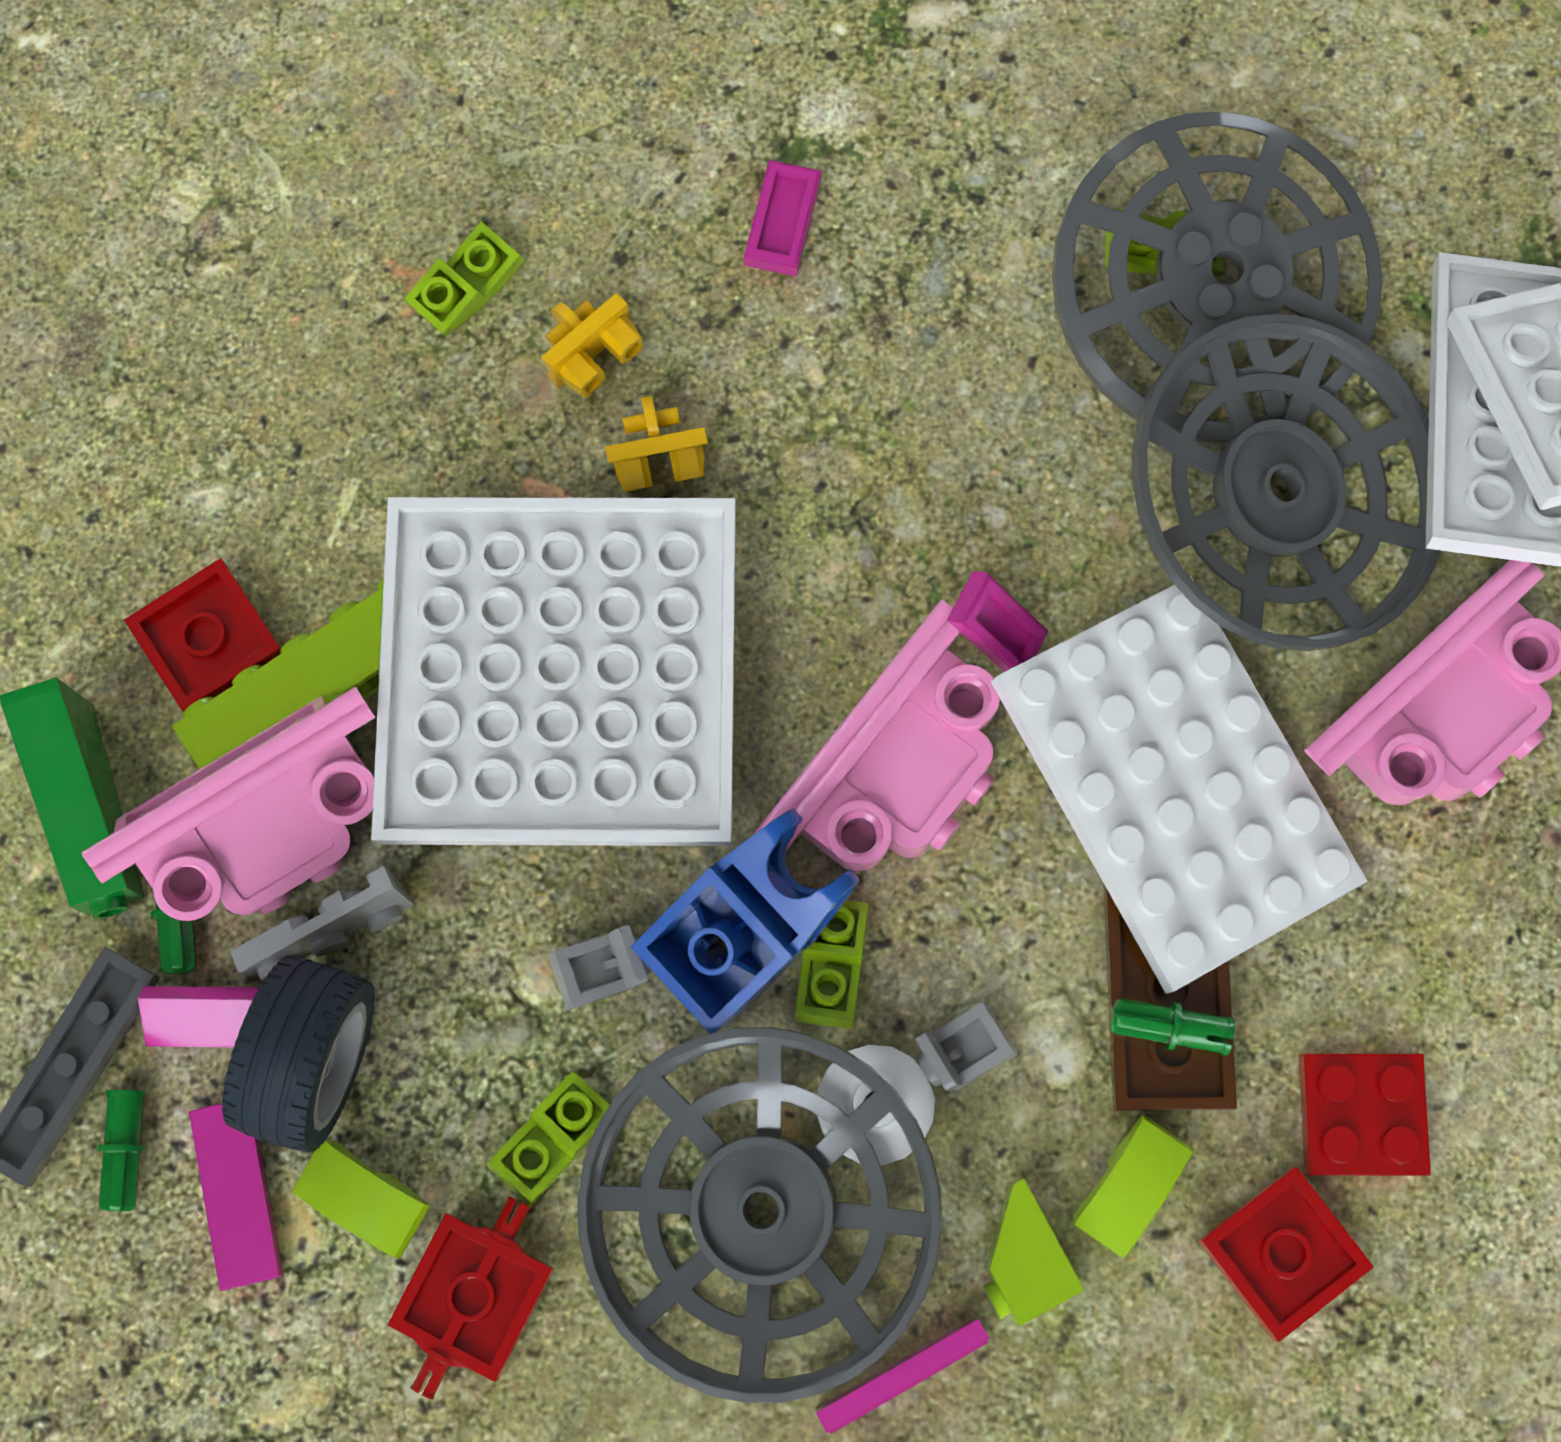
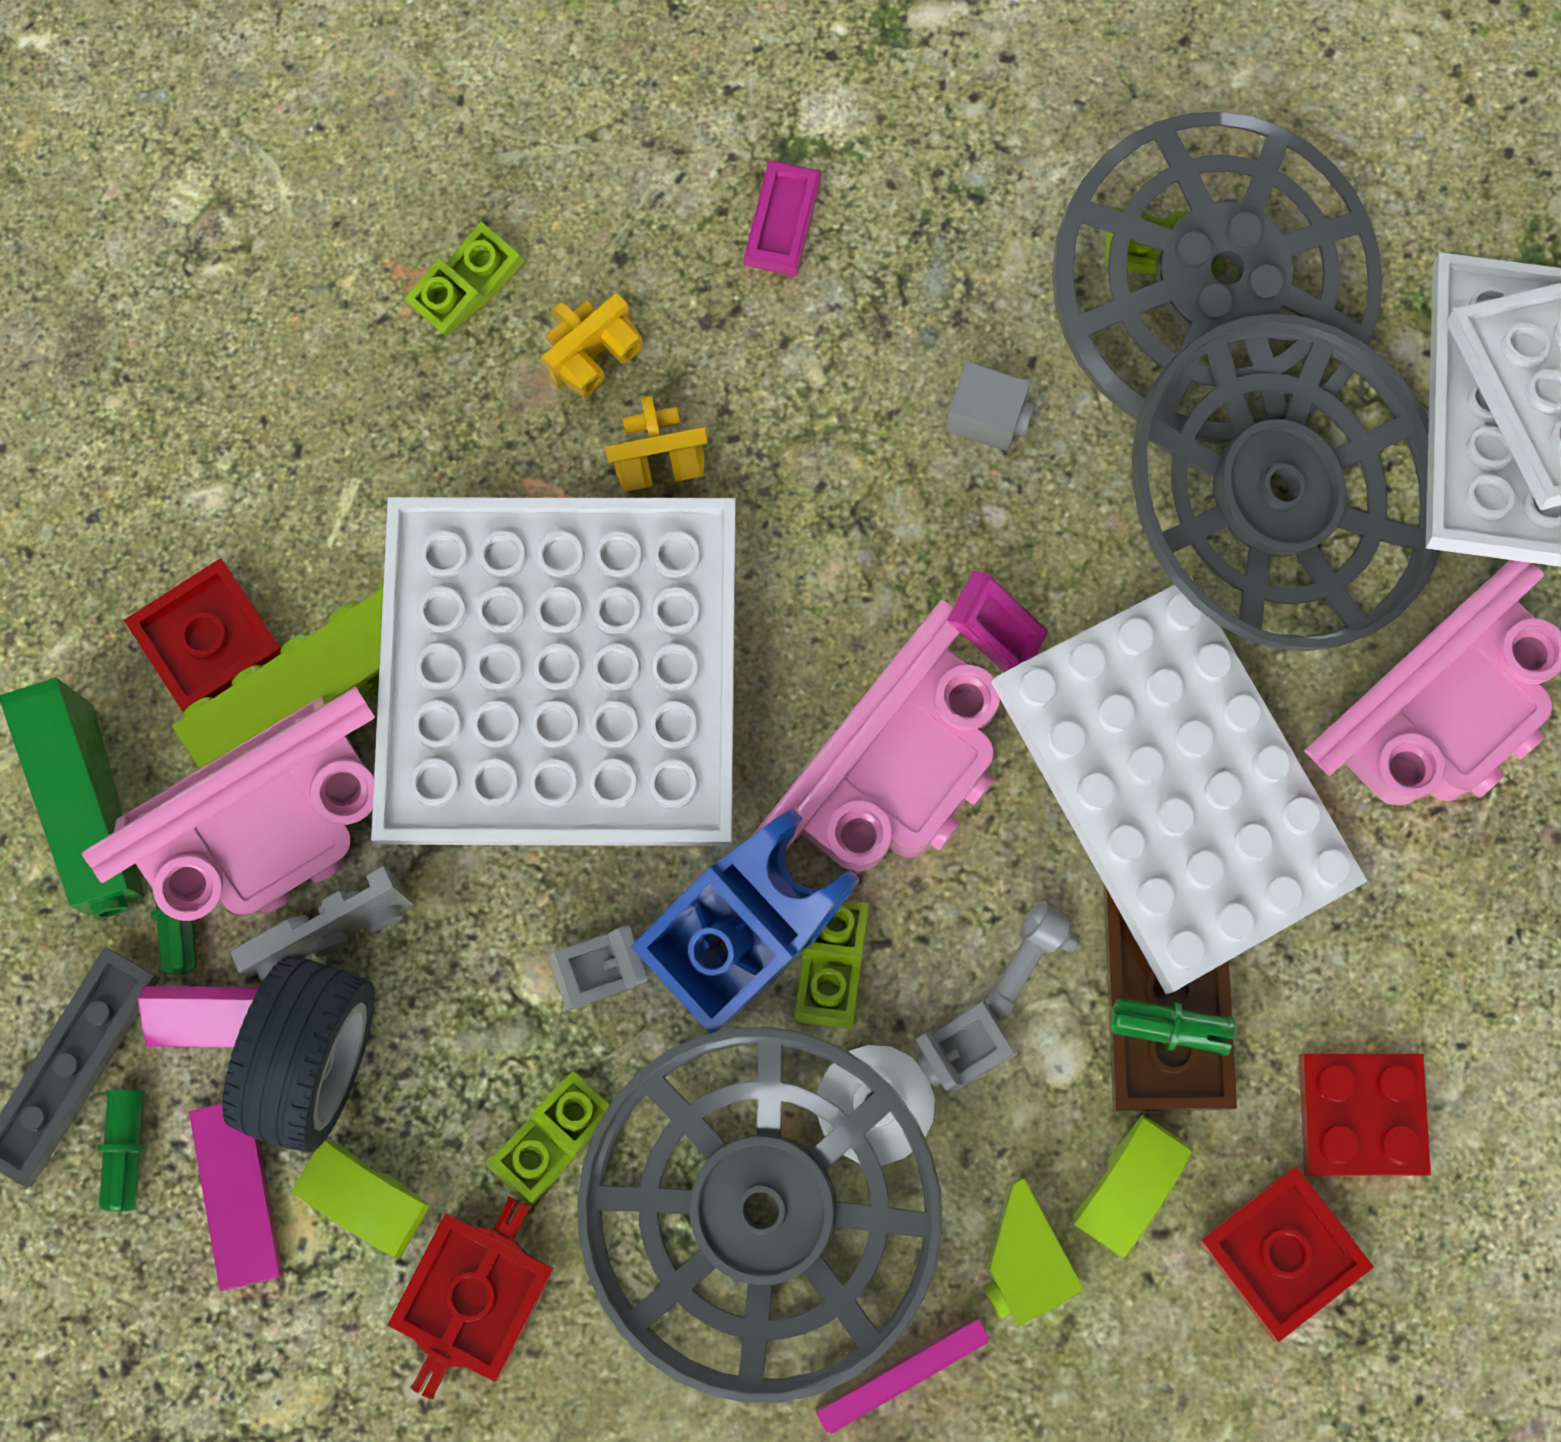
(989, 407): none -> light grey brick
(1043, 931): none -> light grey piece

